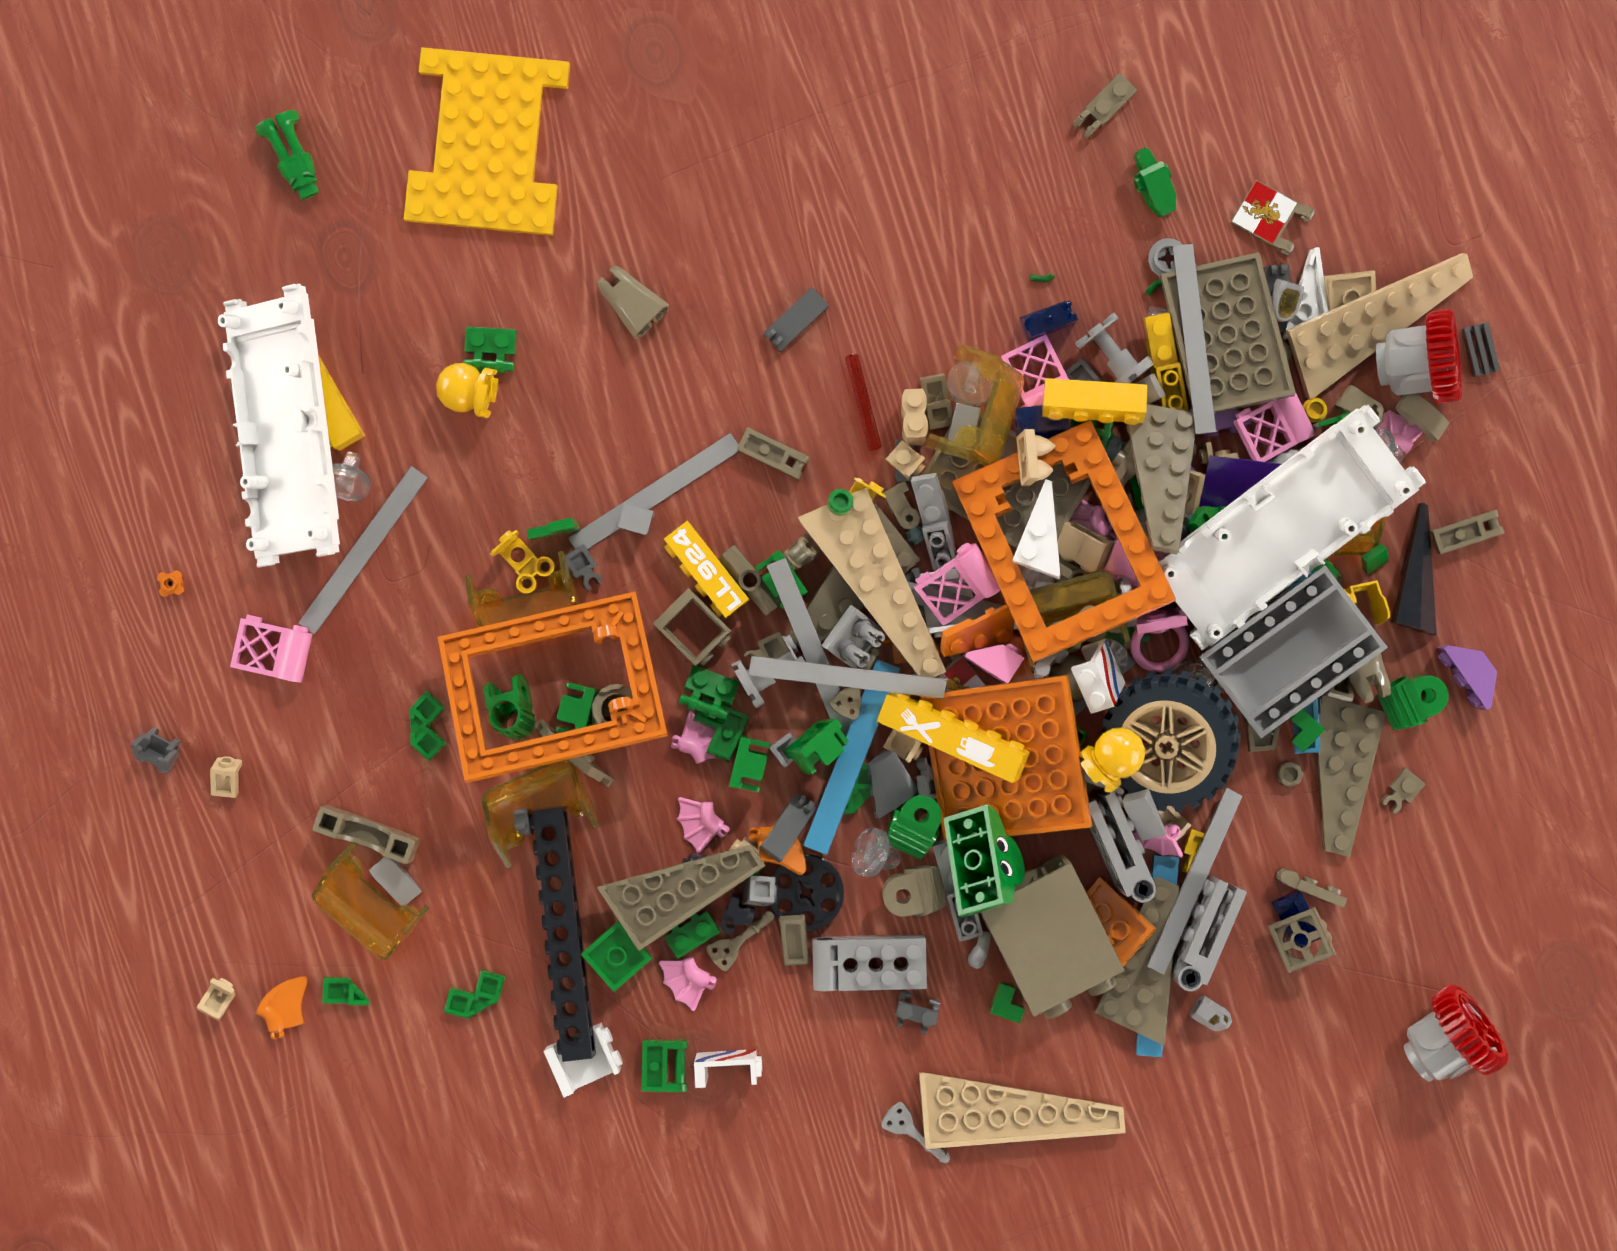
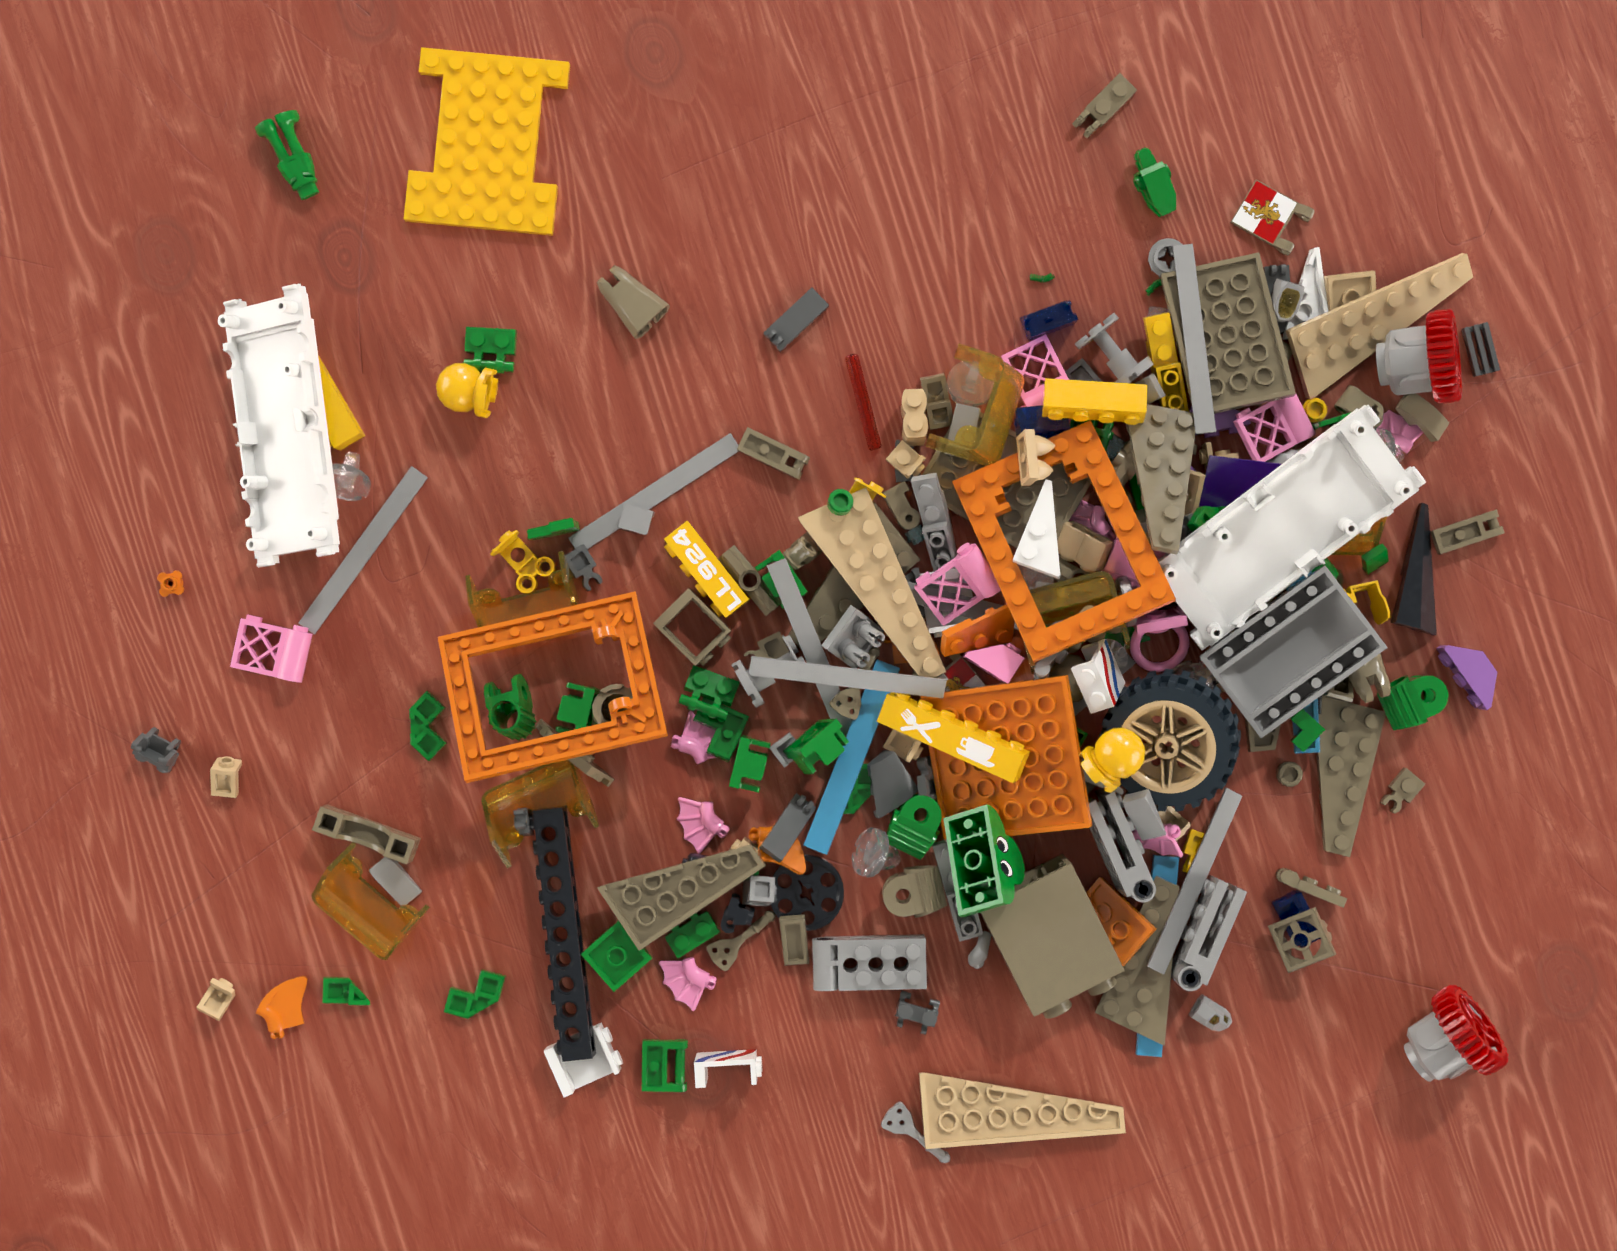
(1002, 1004): green piece -> none

